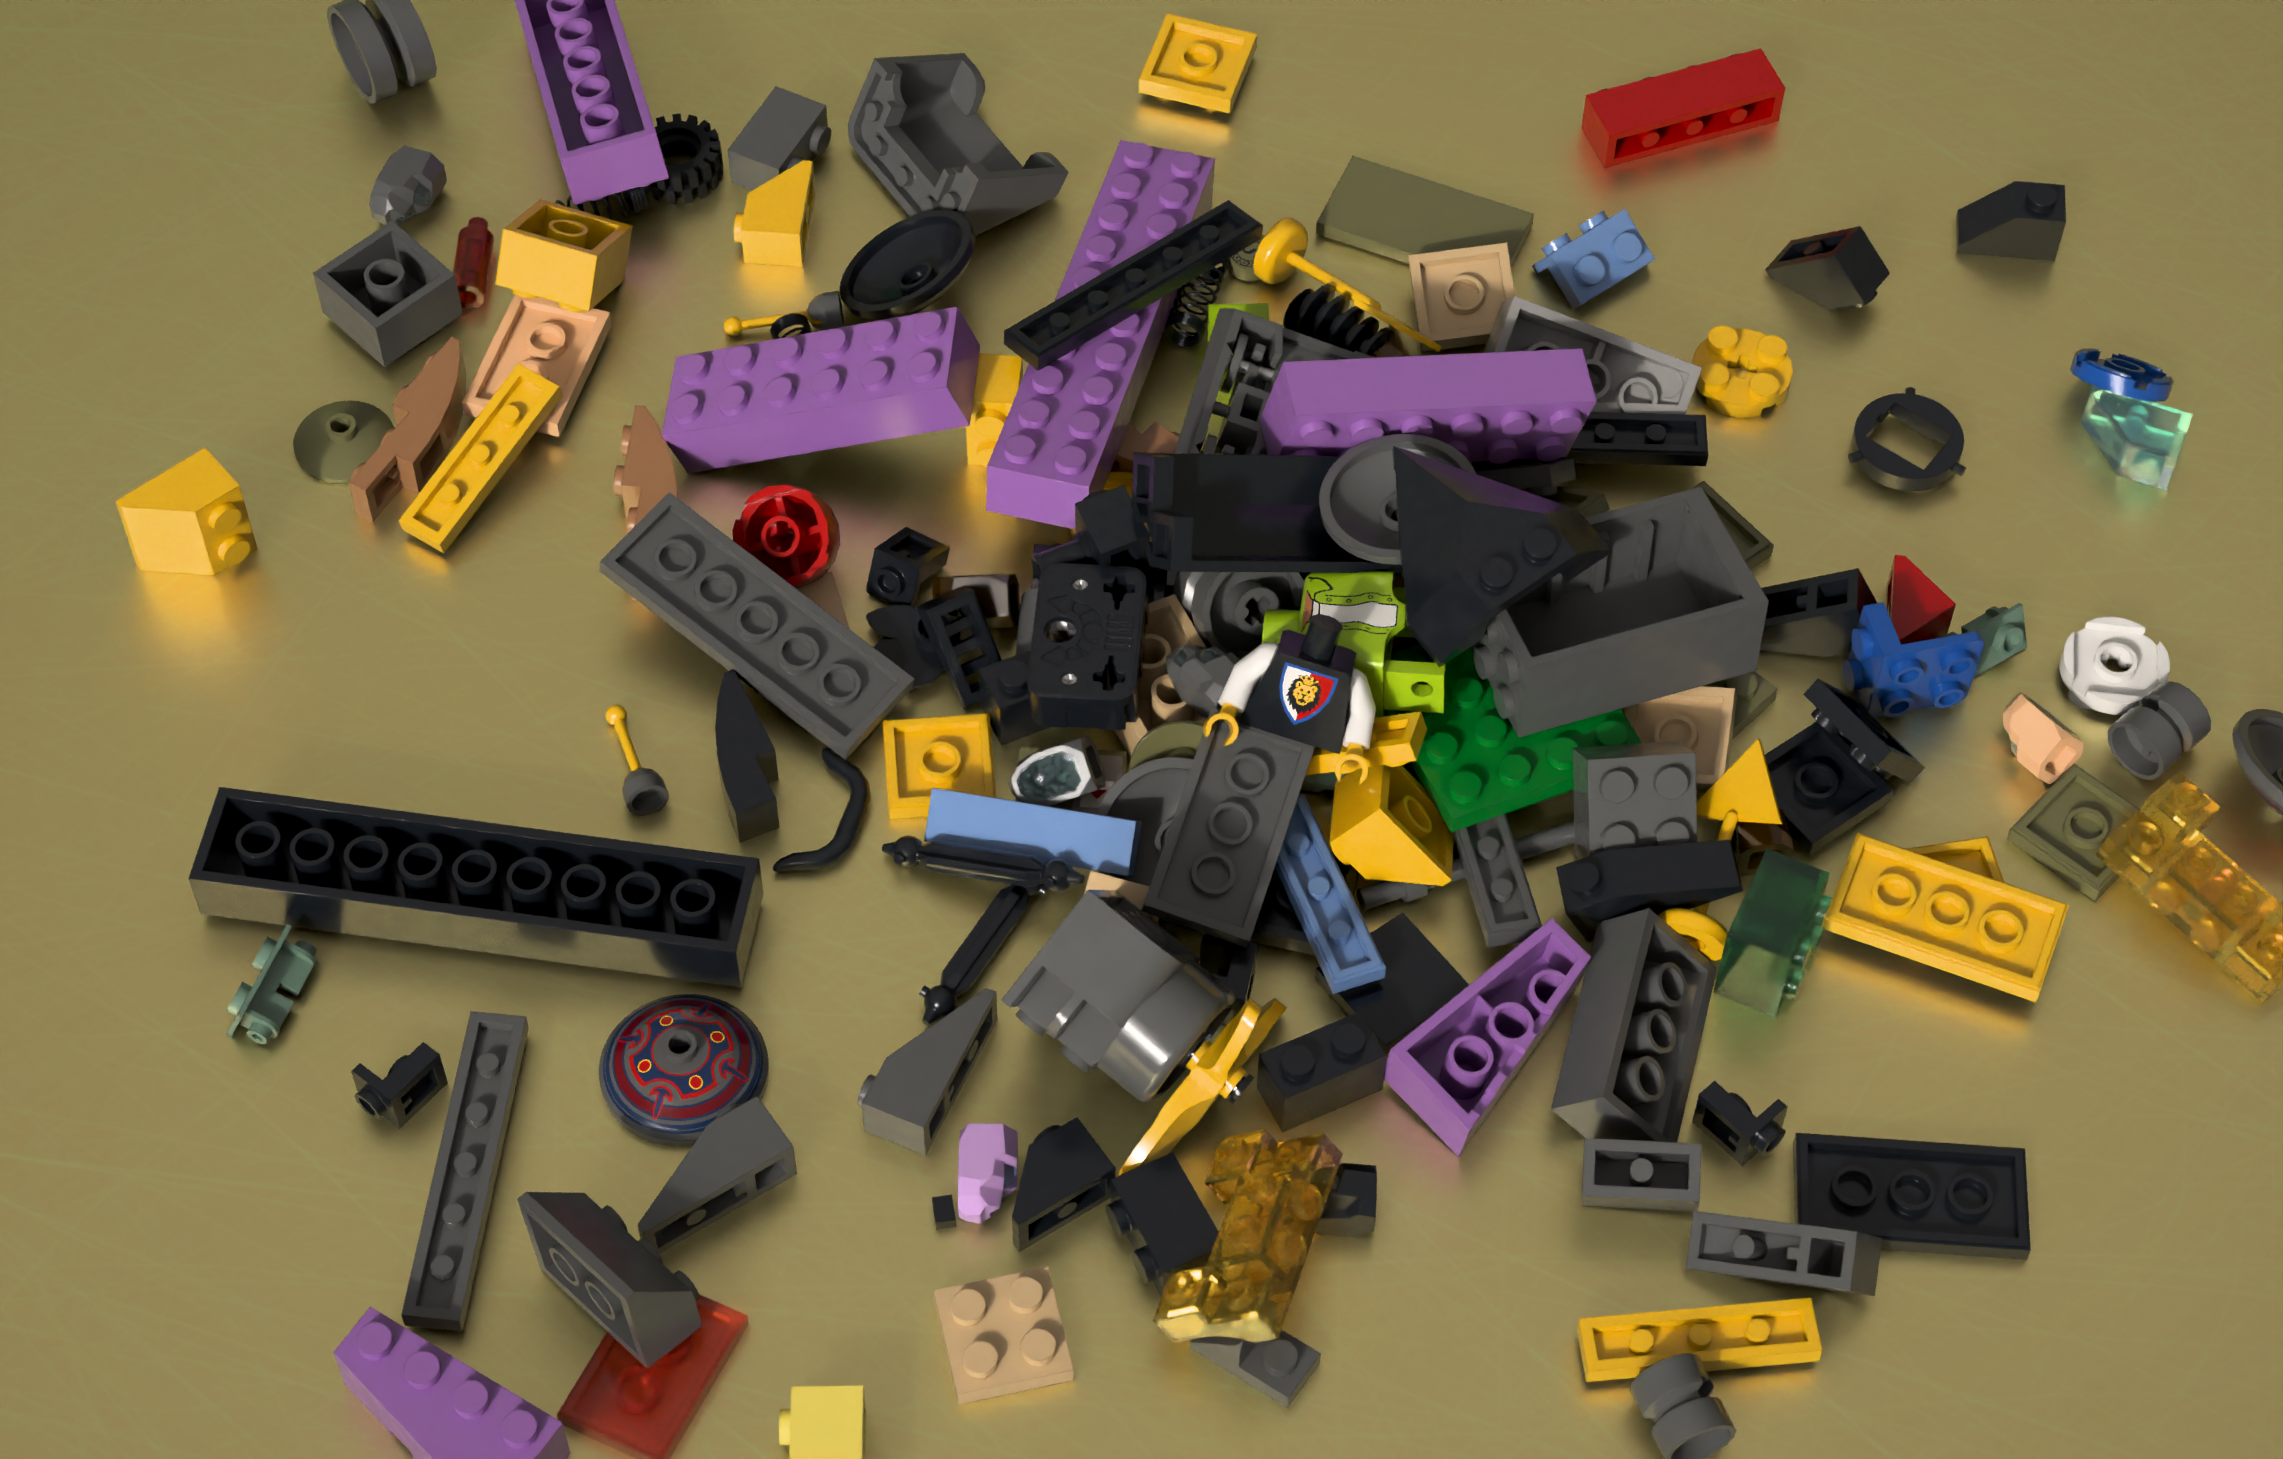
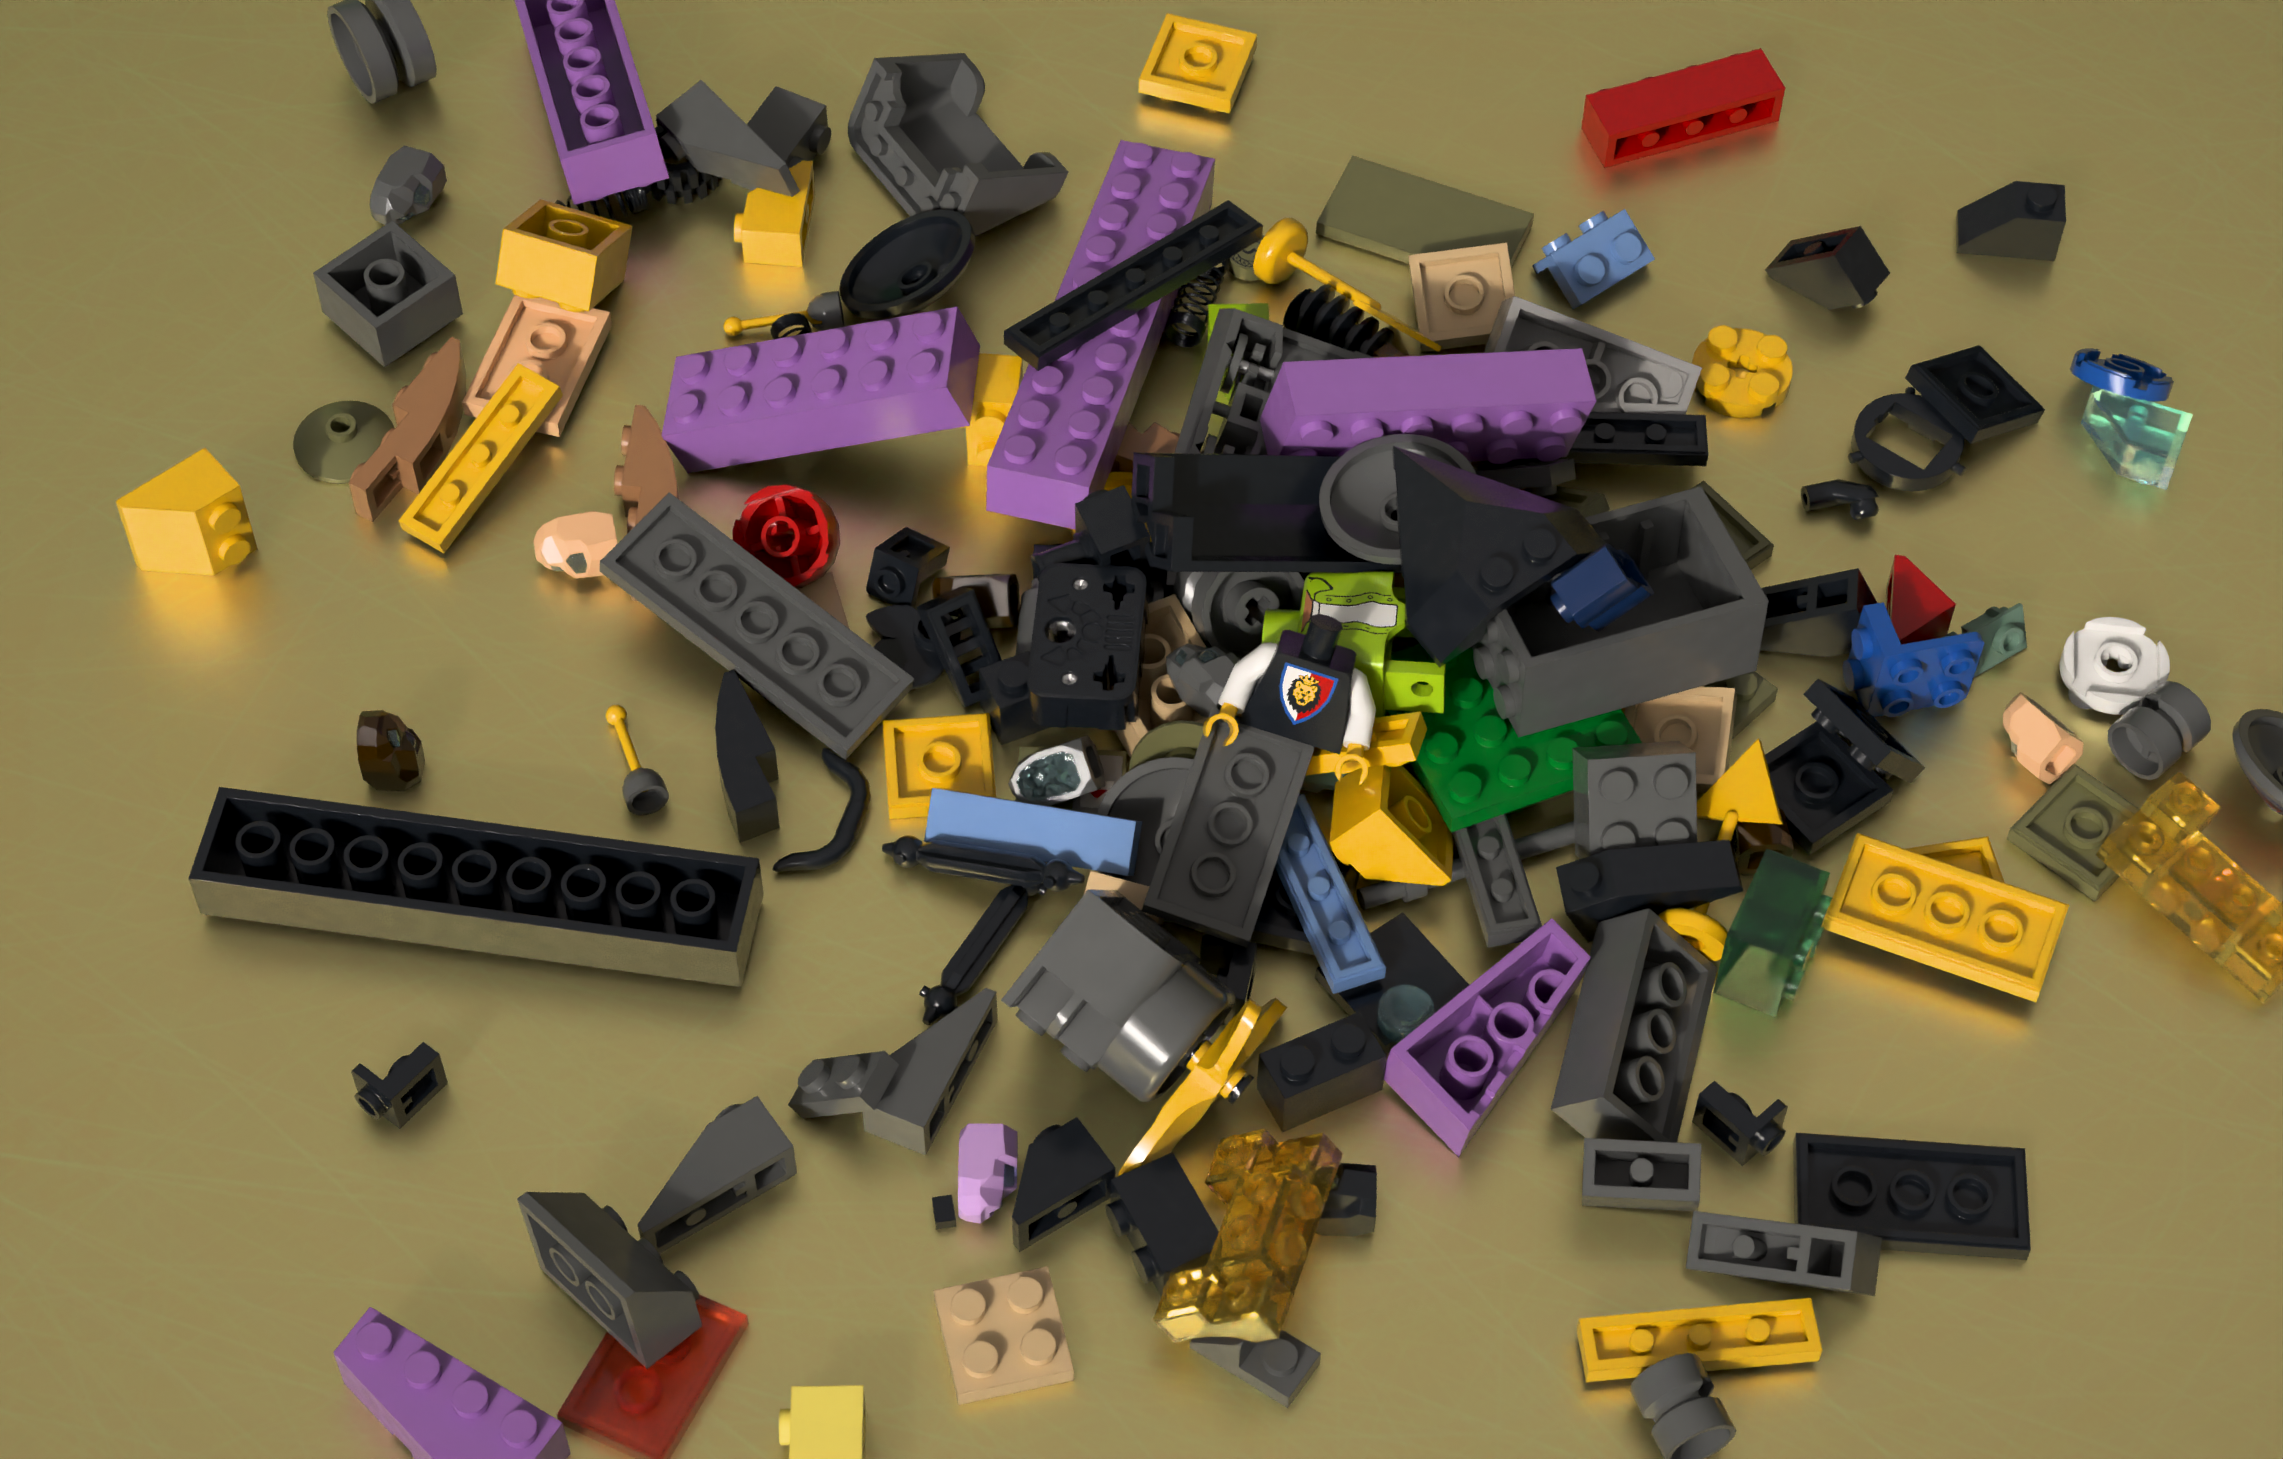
(260, 1006): sand green hinge -> none
(388, 752): none -> dark brown rock
(465, 1172): dark grey plate -> none
(473, 262): clear red cylinder -> none
(576, 543): none -> light nougat rock
(675, 1095): dish -> none
(721, 143): none -> dark grey slope
(843, 1084): none -> dark grey plate
(1403, 1010): none -> clear light blue tile
(1600, 588): none -> dark blue brick
(1841, 492): none -> black arm
(1975, 394): none -> black tile

